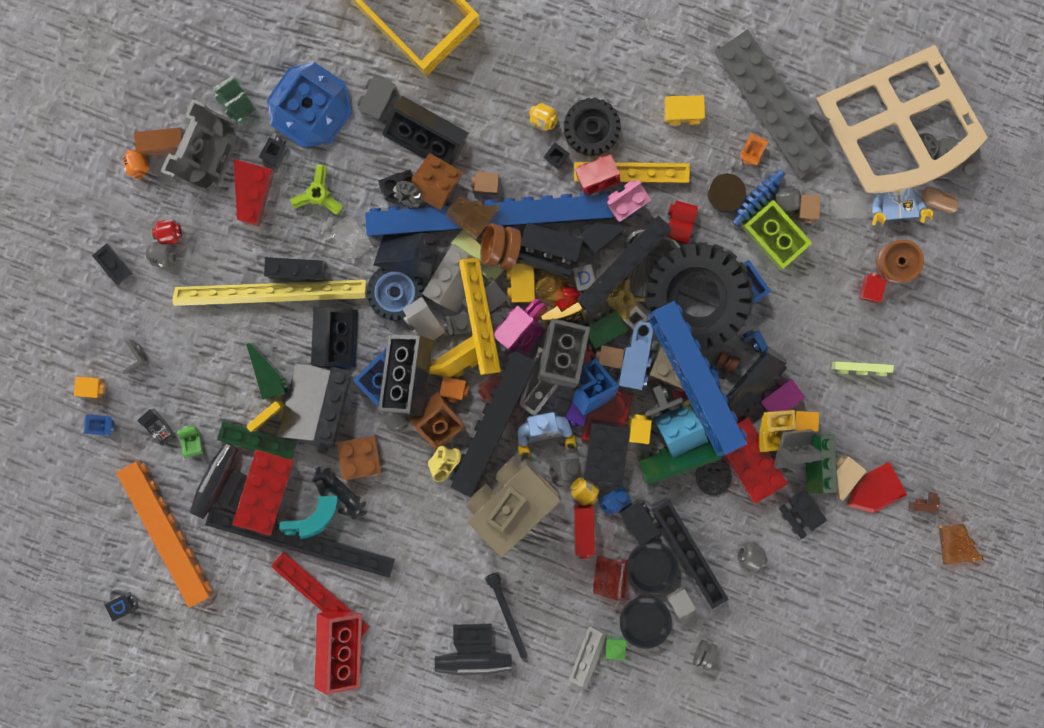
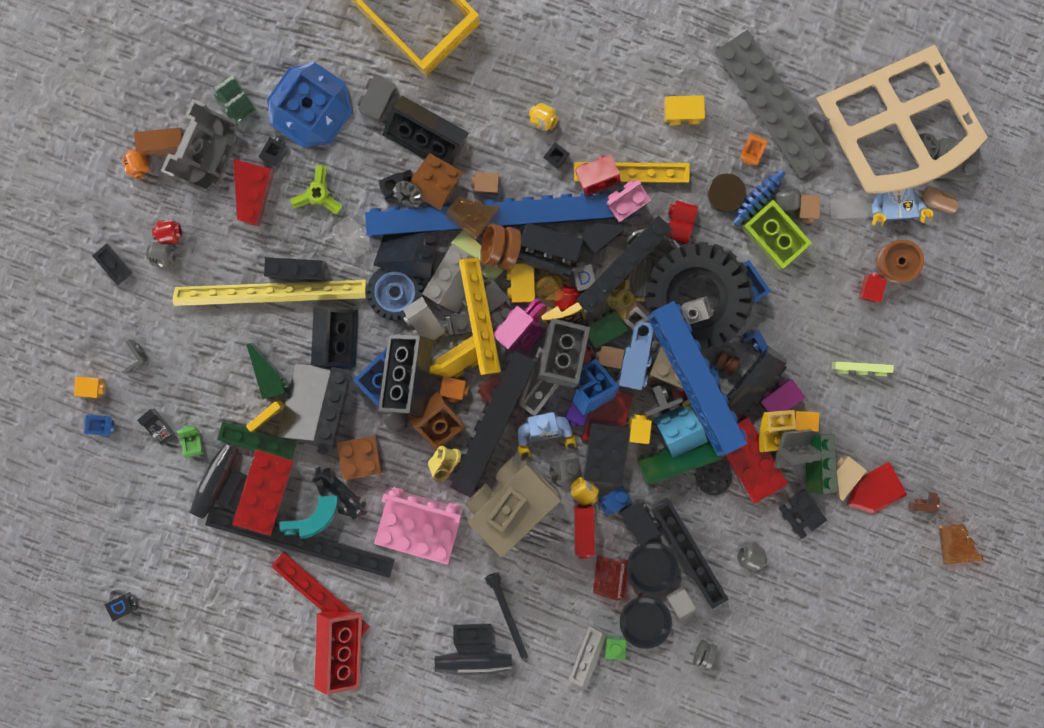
(164, 533): orange brick -> none
(418, 525): none -> bright pink bracket
(592, 111): black wheel -> none
(696, 310): none -> light grey brick

